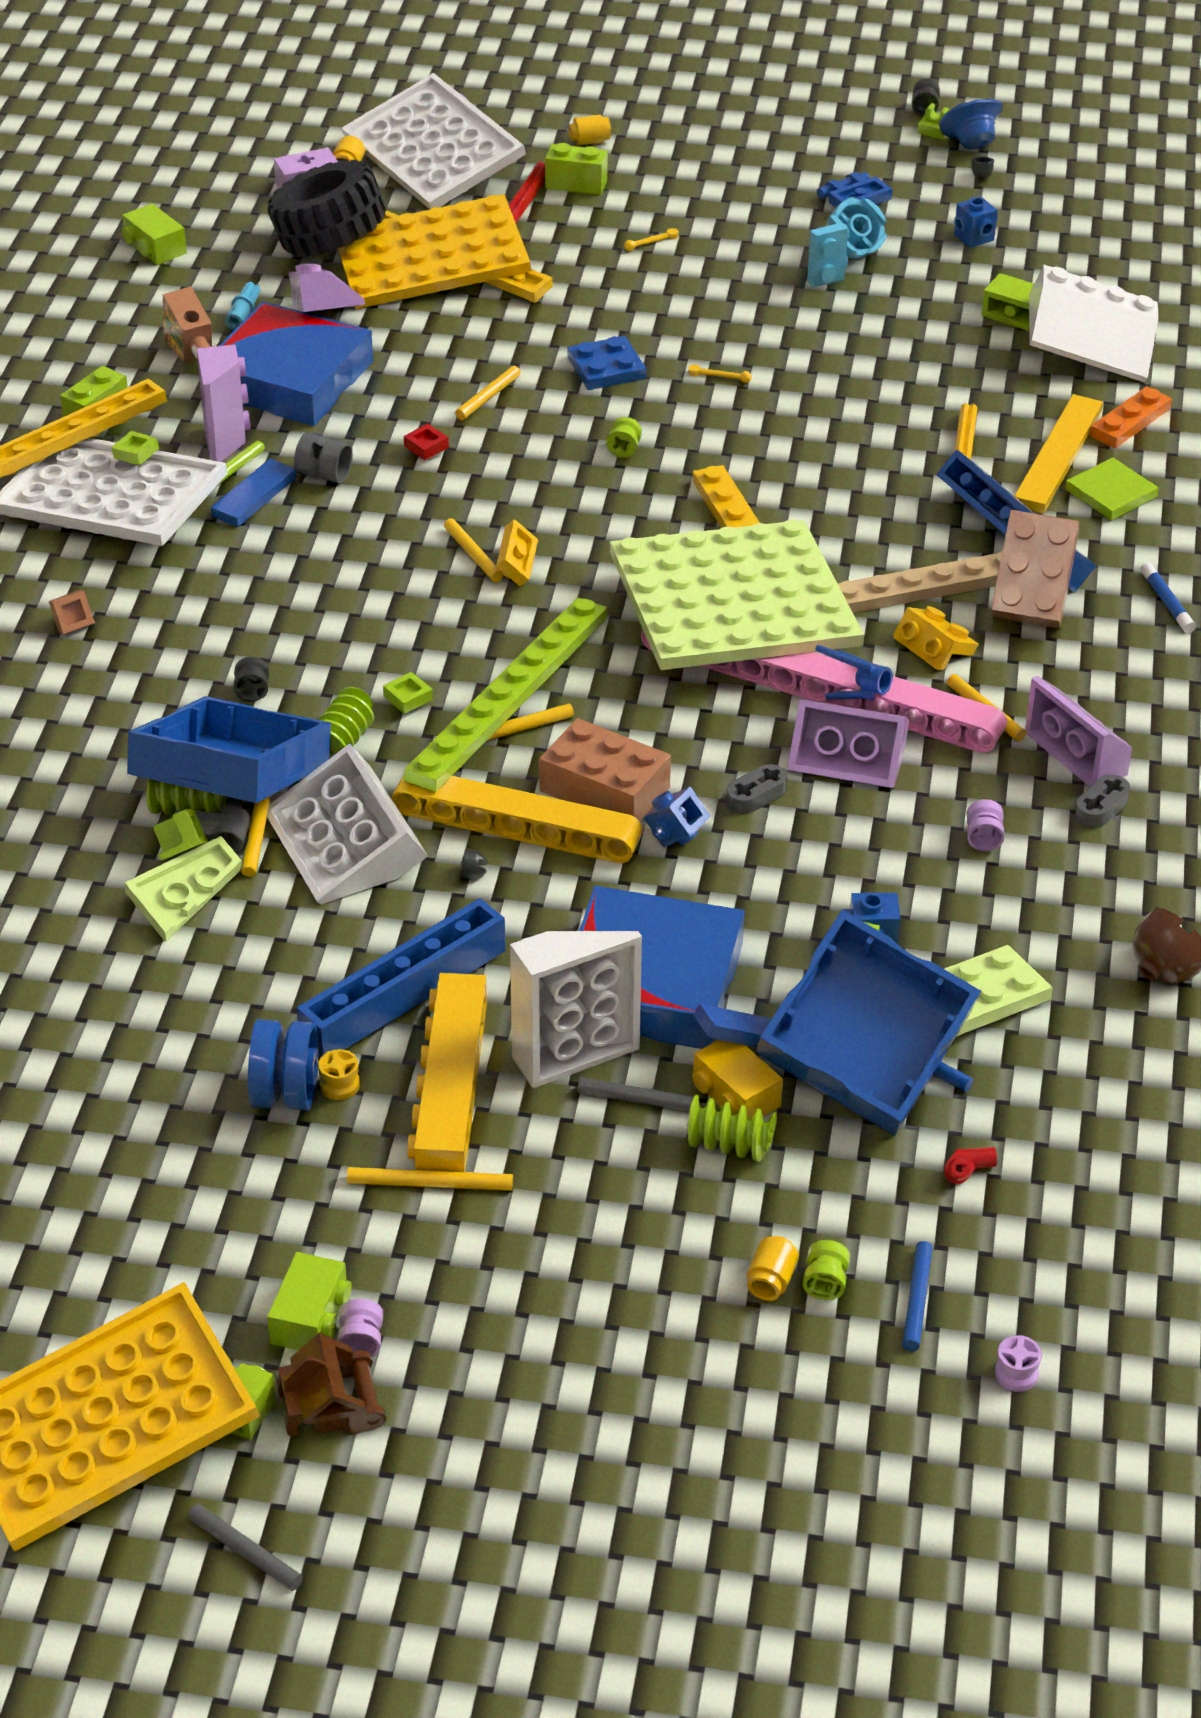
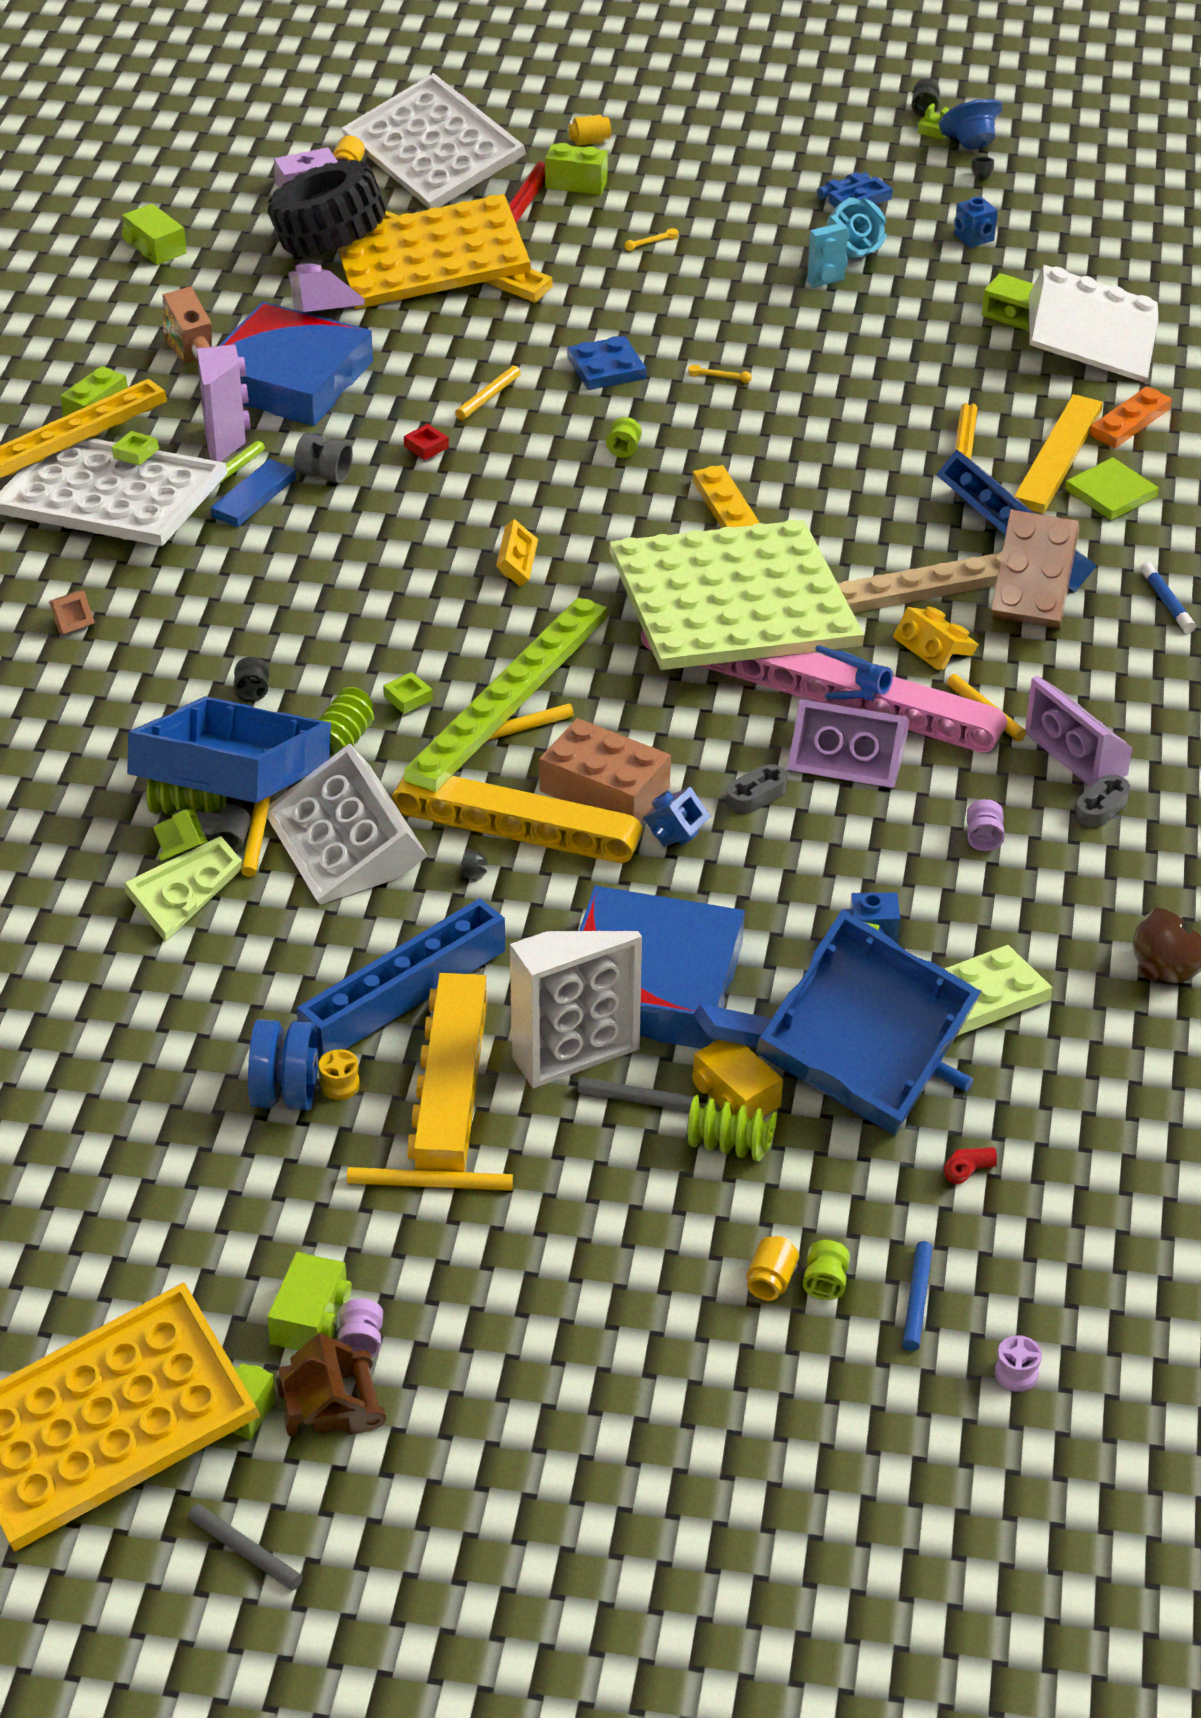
(242, 305): medium azure axle -> none
(473, 550): yellow bar -> none

